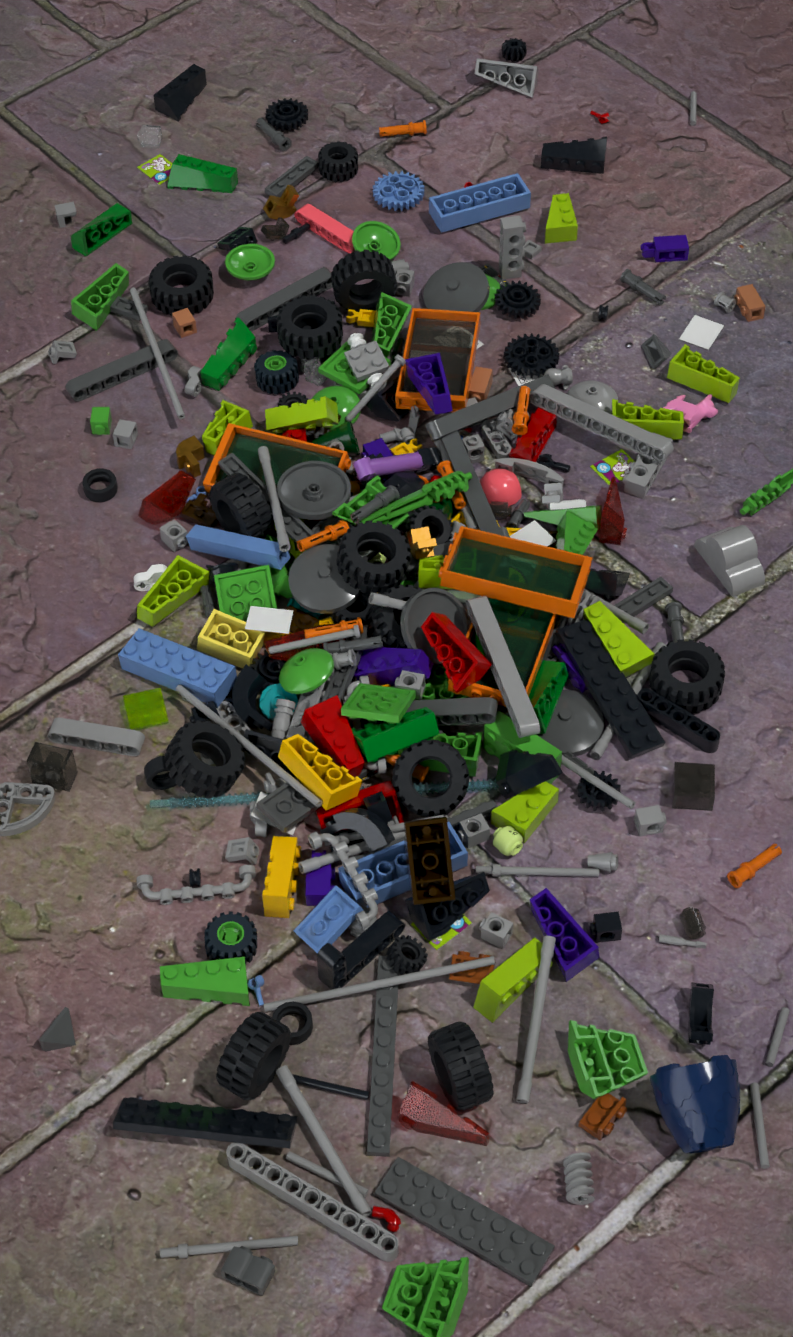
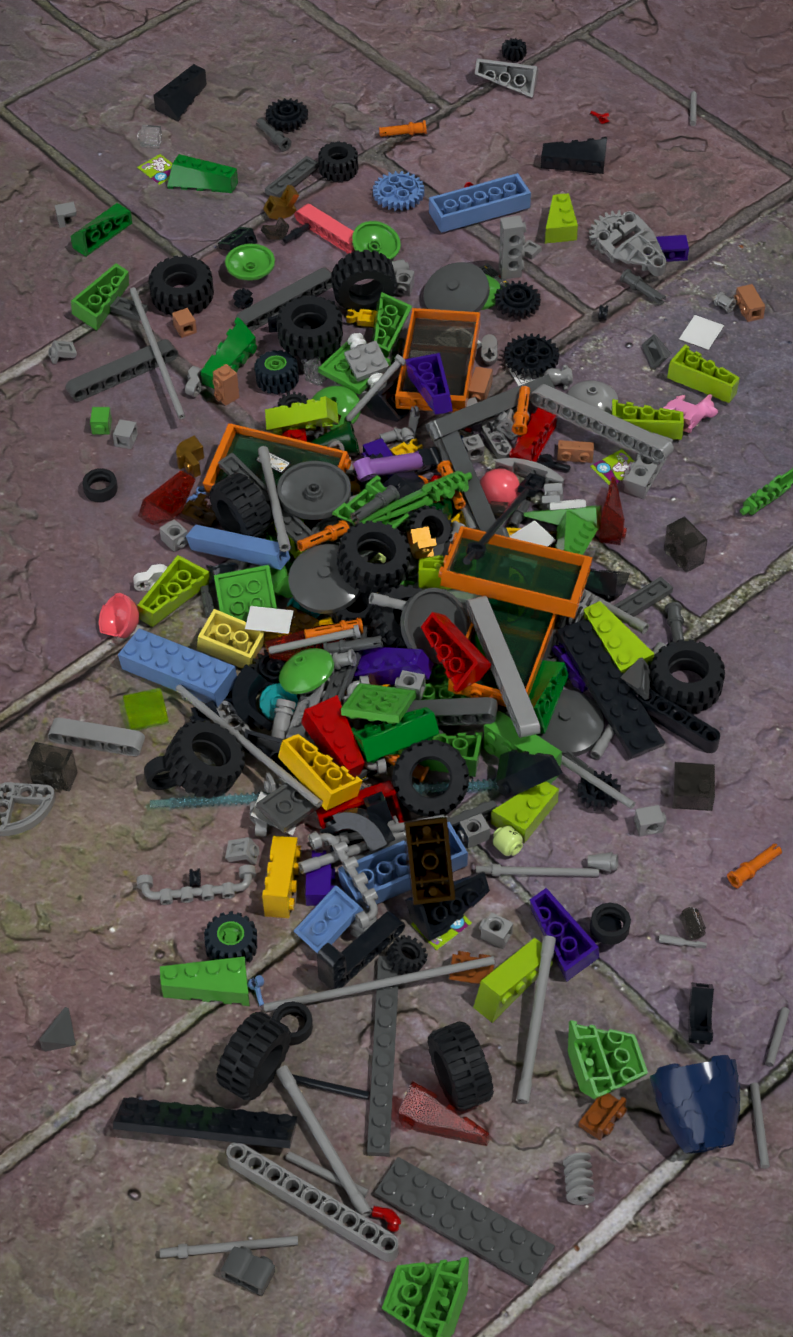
(119, 616): none -> coral cylinder
(225, 384): none -> nougat brick
(227, 414): lime wedge -> none
(243, 298): none -> black gear
(277, 463): none -> sticker
(489, 357): none -> light grey piece
(528, 488): none -> black bar
(575, 451): none -> nougat bracket
(614, 910): none -> black tyre
(633, 250): none -> light grey connector
(638, 678): none -> dark grey slope
(685, 544): none -> clear smoke brick
(733, 558): light grey brick -> none

